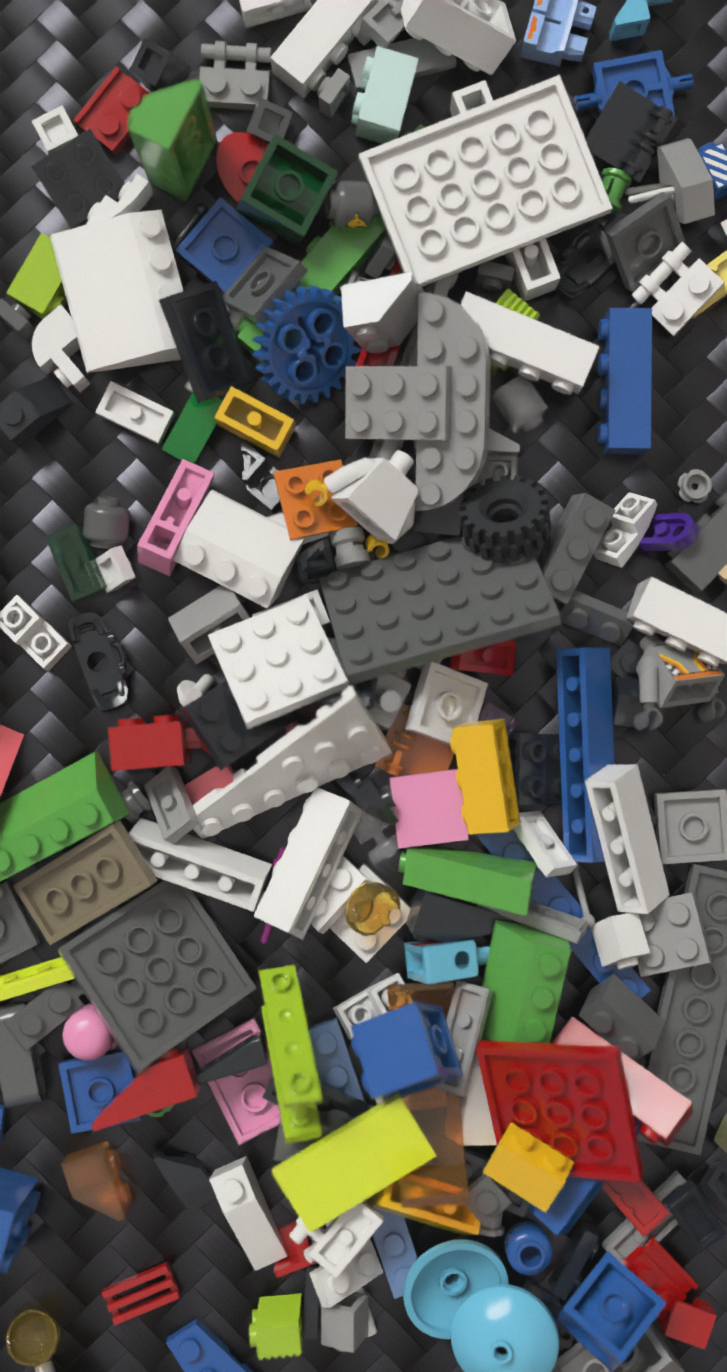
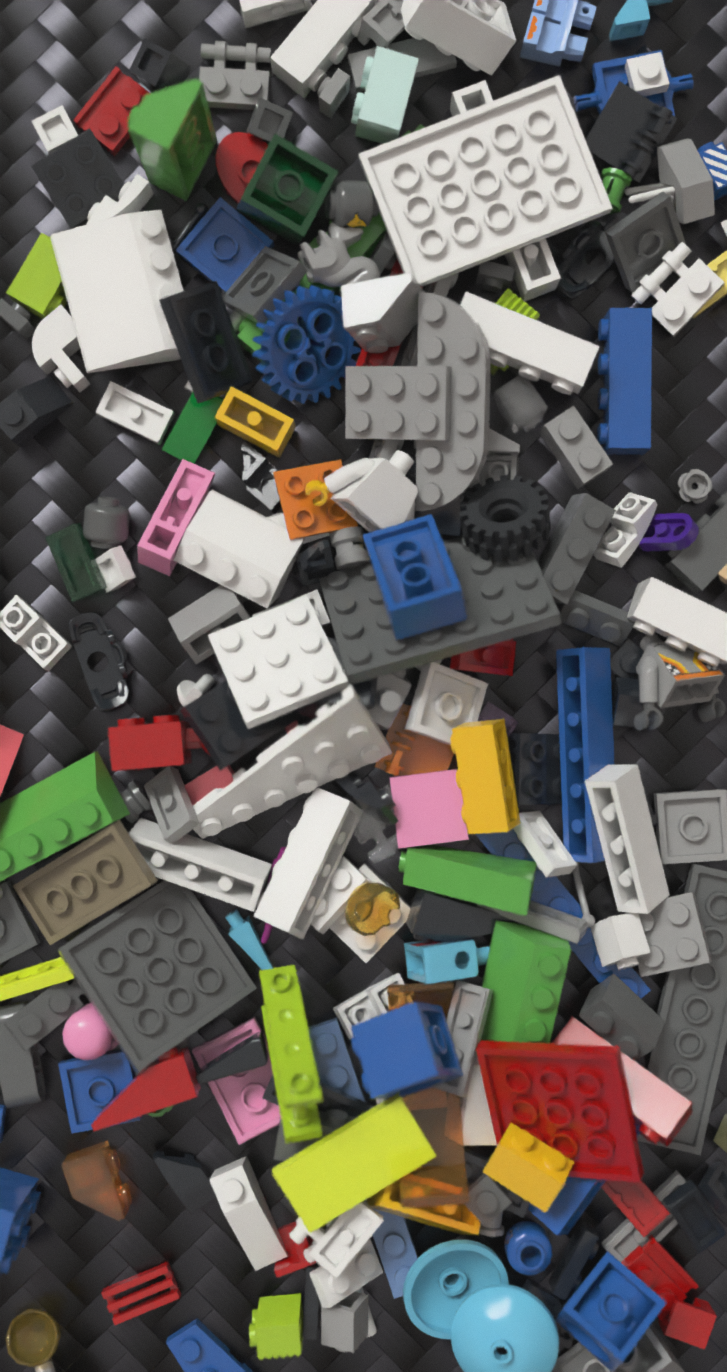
(245, 935): none -> medium azure piece
(331, 261): none -> light grey animal
(415, 577): none -> blue slope
(575, 447): none -> light grey brick
(647, 74): none -> white plate

